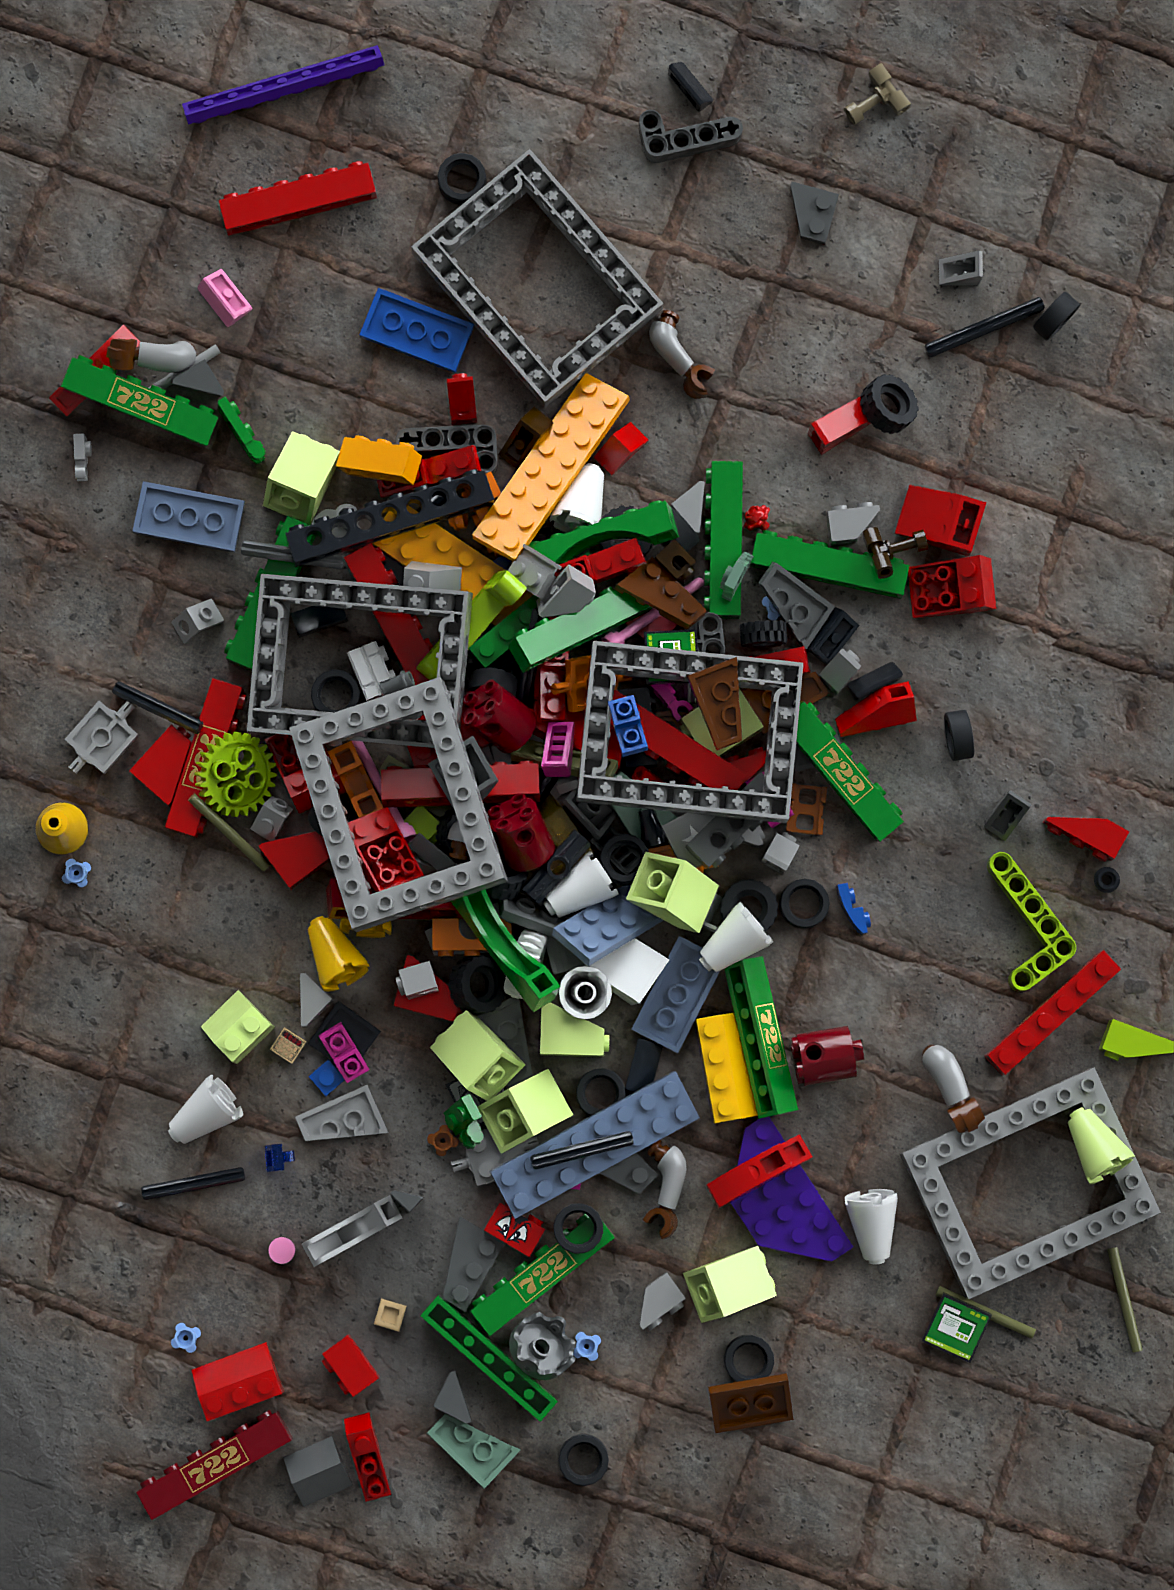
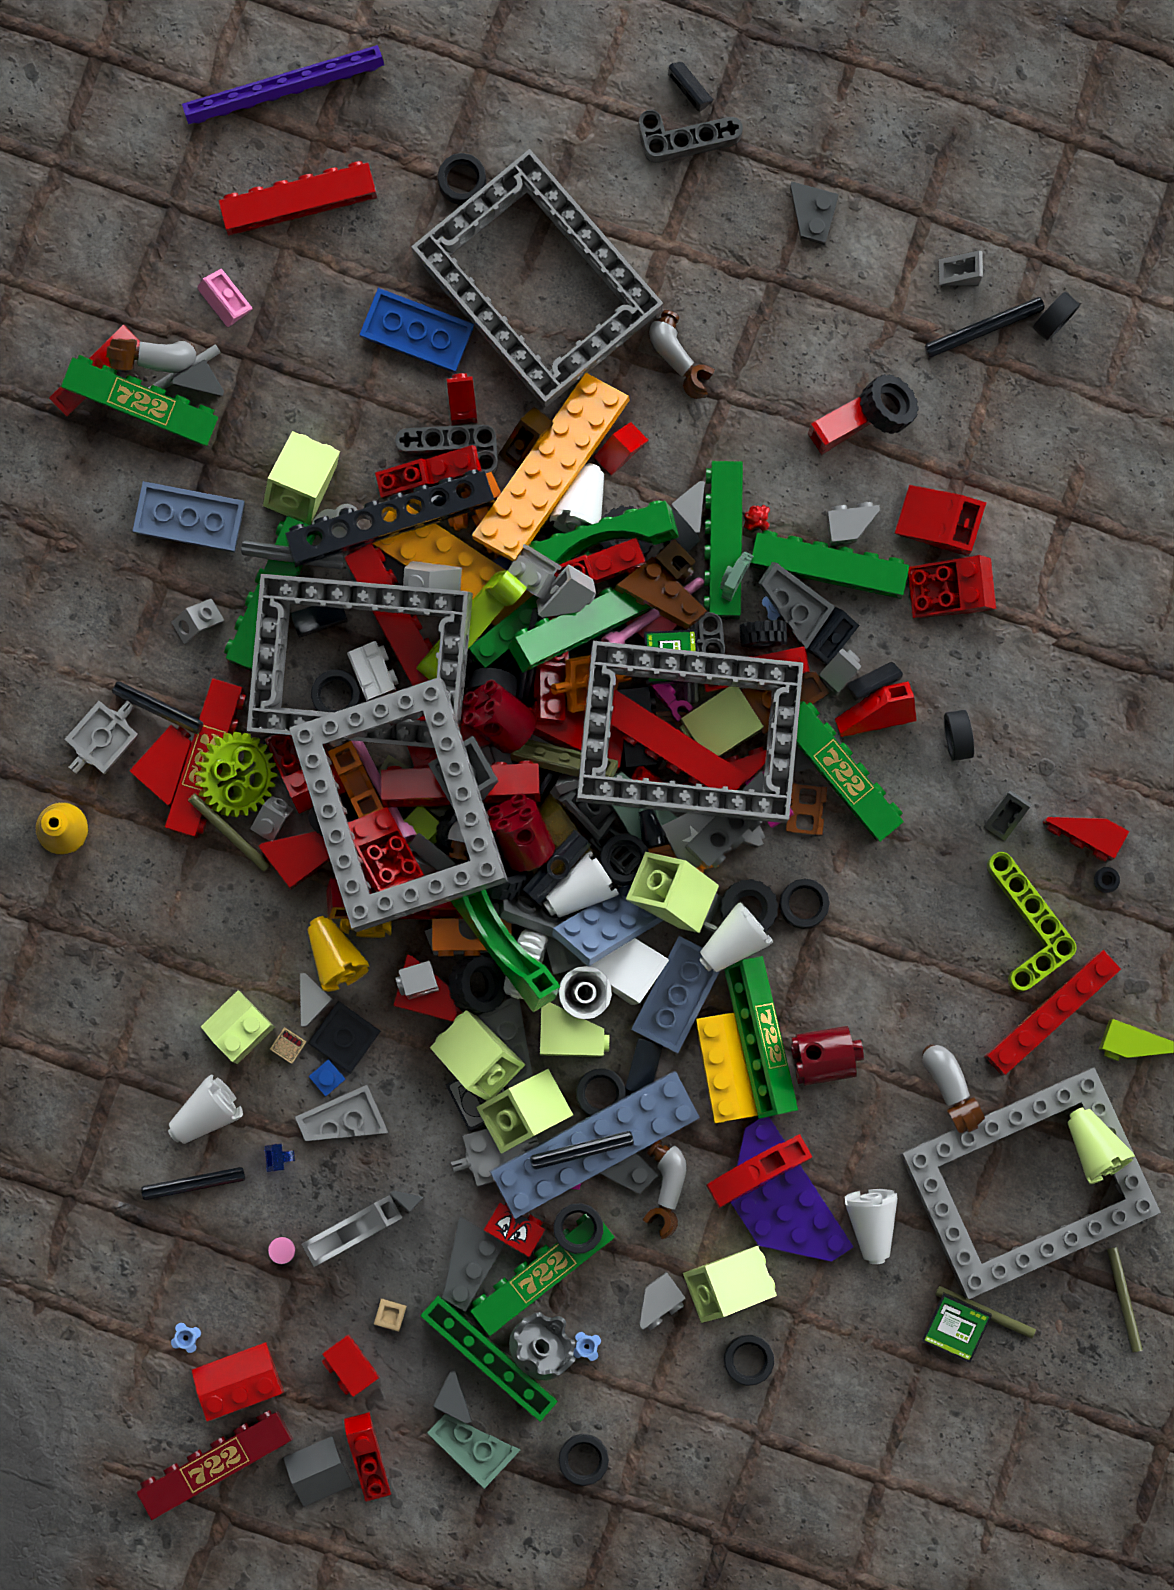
(71, 867): light blue plate -> none
(82, 450): light grey plate -> none
(241, 431): green hinge -> none
(343, 1052): dark pink slope -> none
(379, 460): light orange brick -> none
(397, 683): dark grey pin -> none
(442, 1148): dark orange plate -> none
(463, 1119): green hinge -> none
(558, 765): dark pink slope -> none
(627, 725): blue slope -> none
(718, 700): reddish brown wing -> none
(751, 1403): reddish brown plate -> none
(780, 852): light grey slope -> none
(857, 917): blue slope -> none
(884, 94): dark tan bar -> none
(884, 551): dark brown bar -> none

